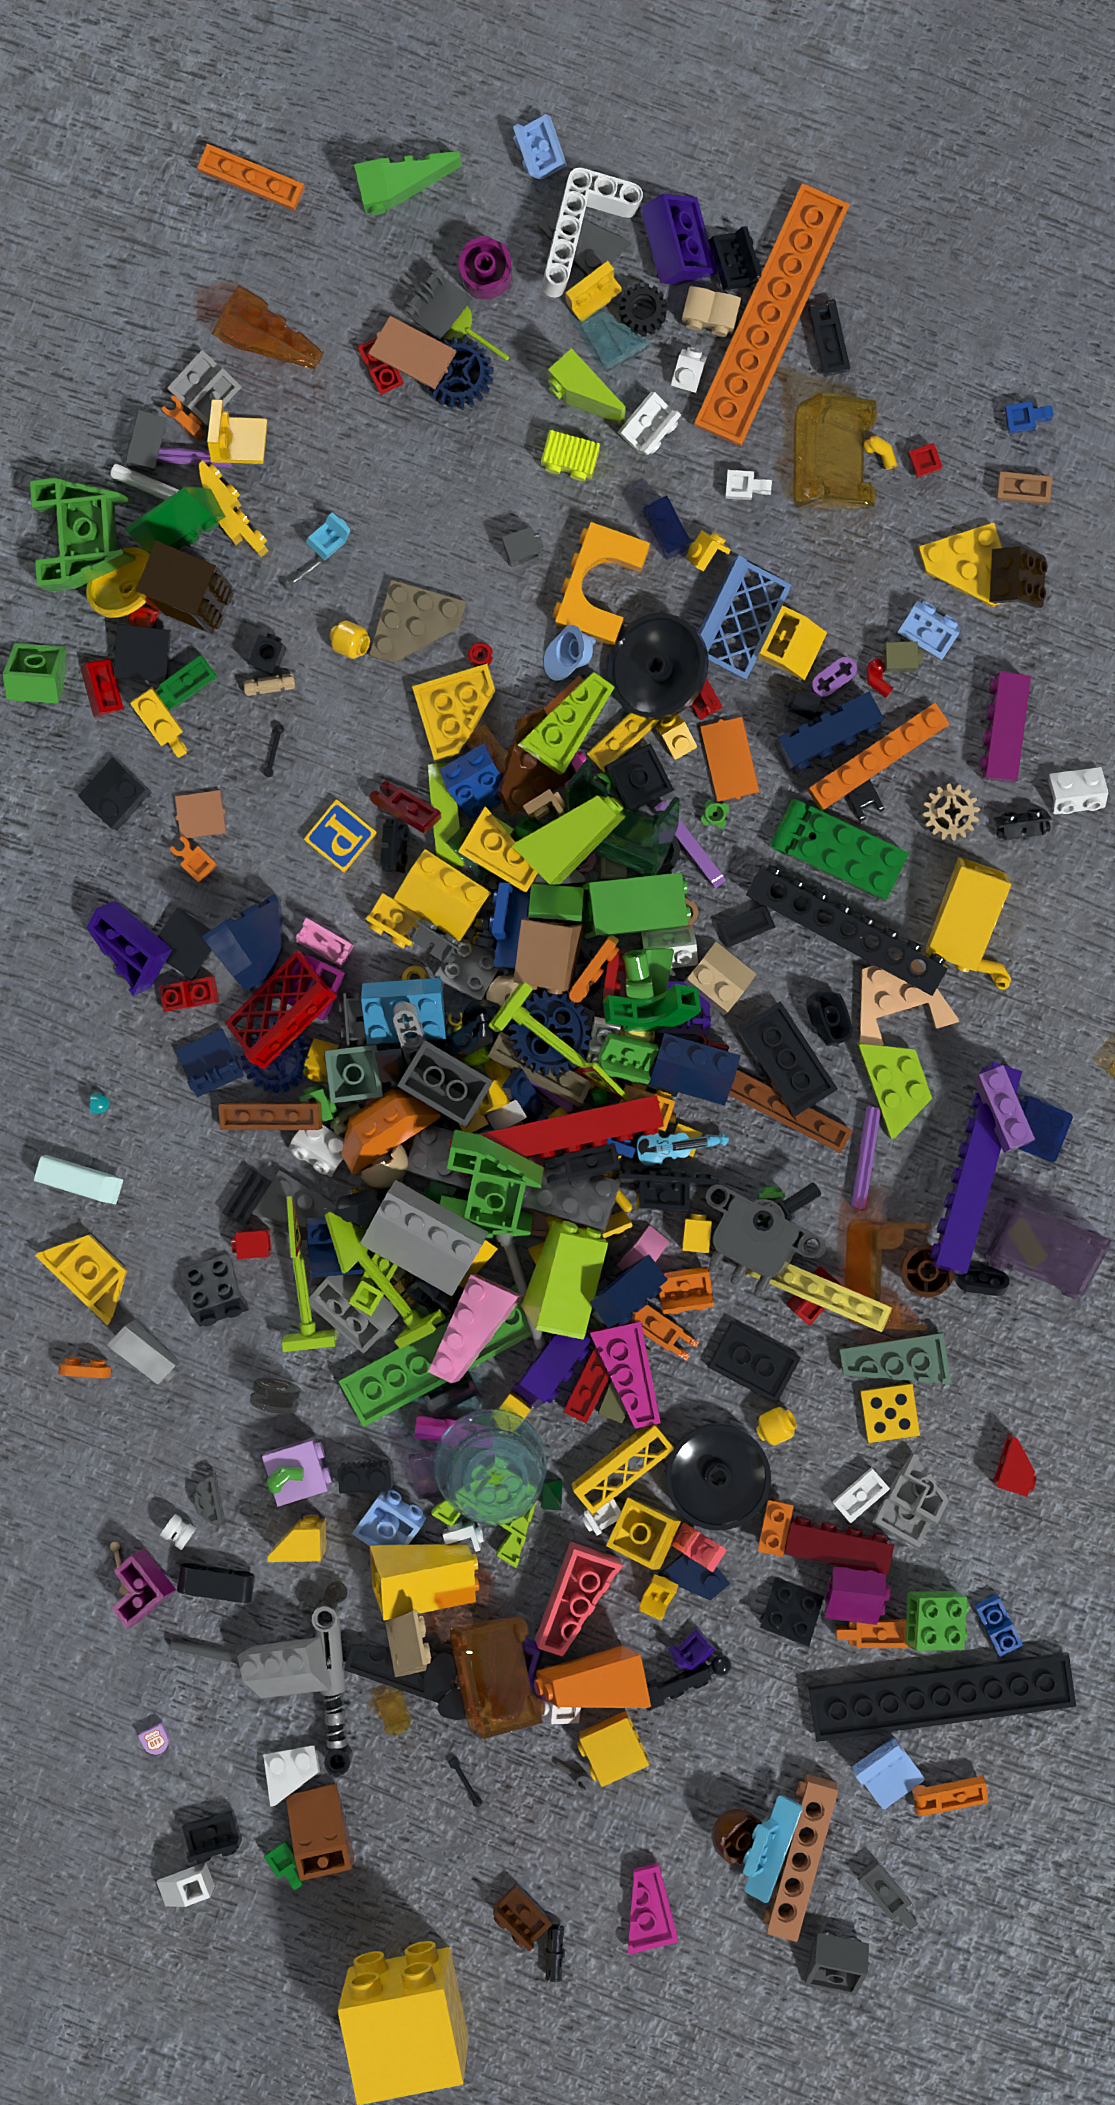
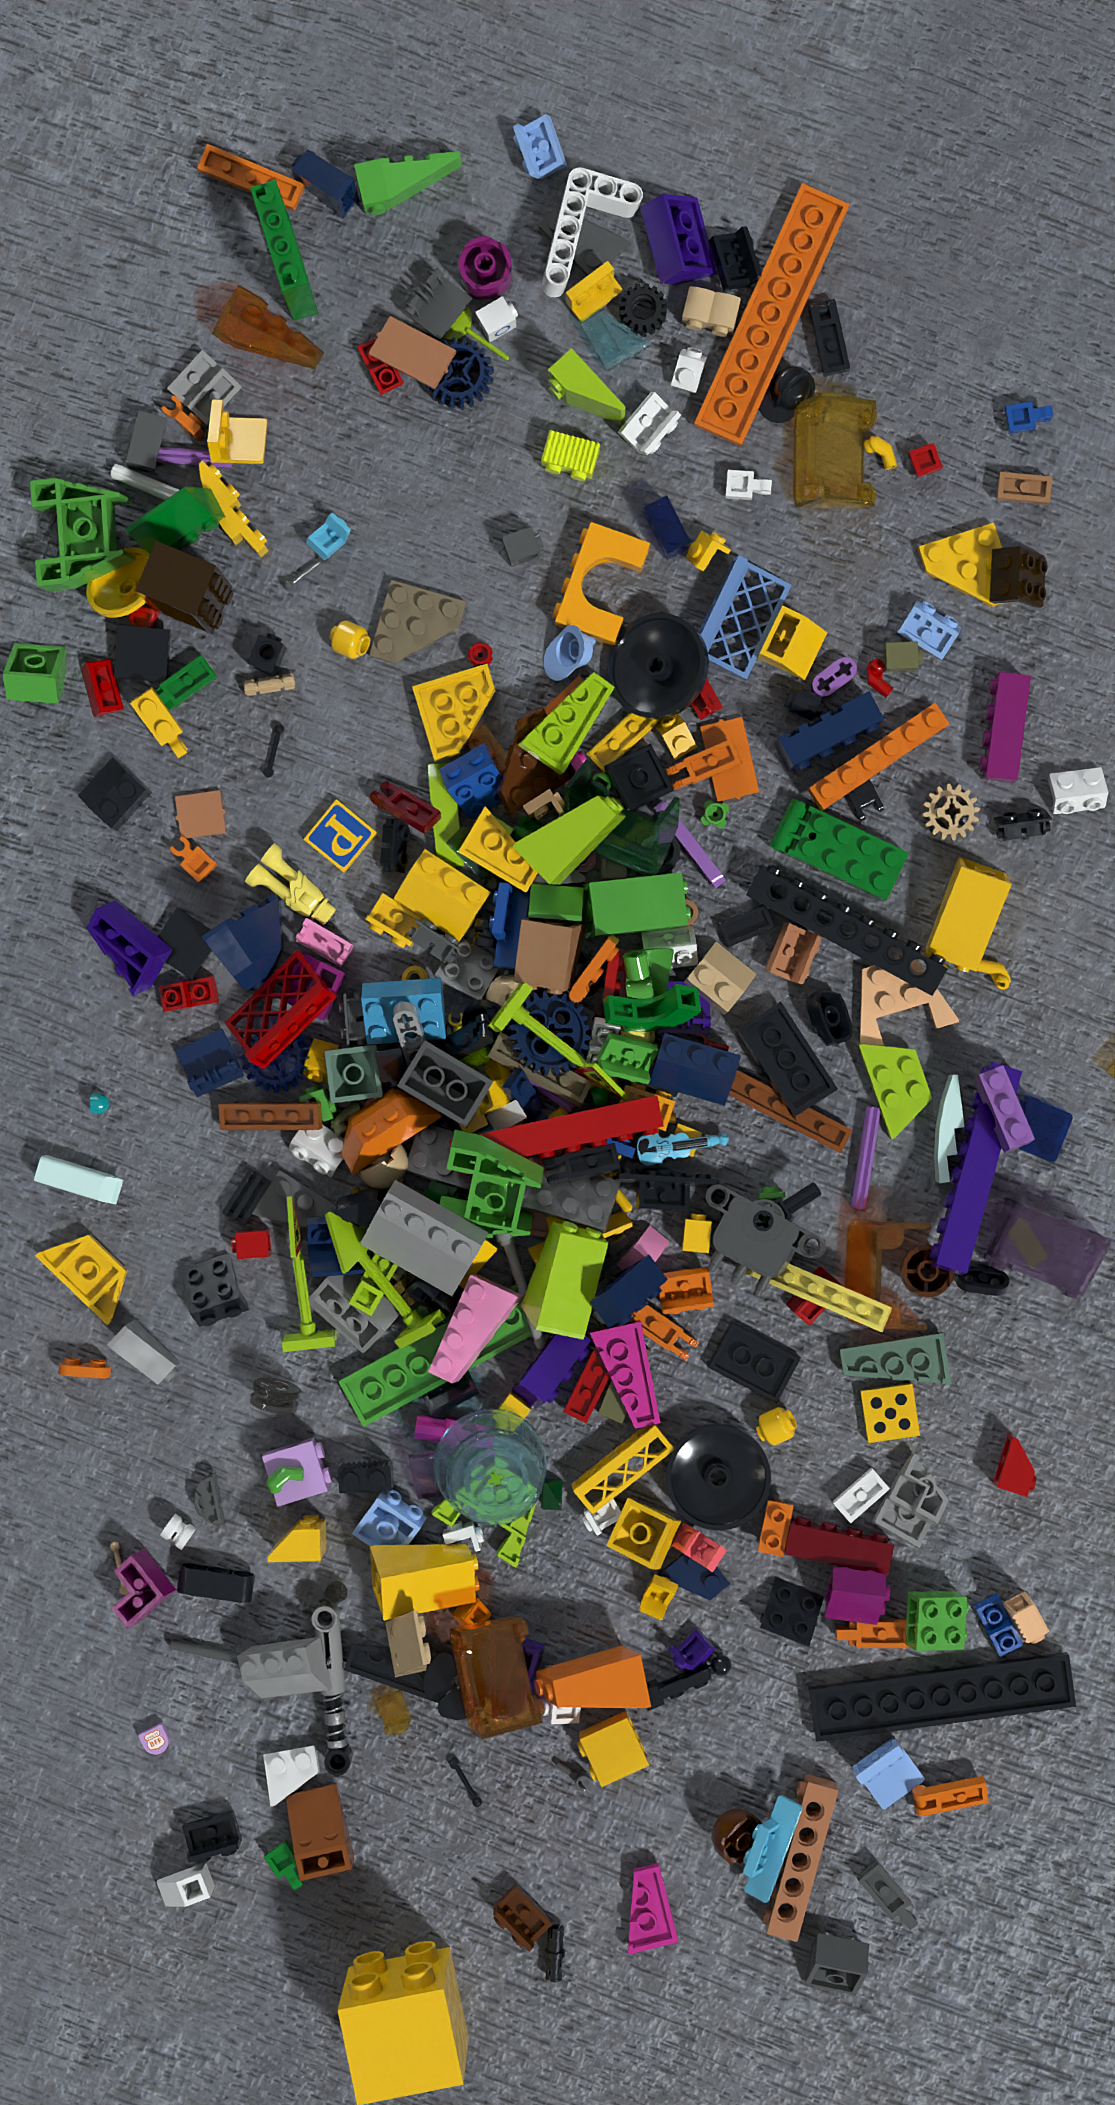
(284, 250): none -> green window
(303, 894): none -> light yellow piece
(325, 182): none -> dark blue slope
(471, 1613): none -> light orange slope
(497, 318): none -> white brick
(577, 1589): coral wedge -> none
(707, 763): none -> orange hinge
(785, 393): none -> black piece
(793, 953): none -> nougat bracket
(949, 1117): none -> light aqua slope
(1026, 1618): none -> light nougat brick

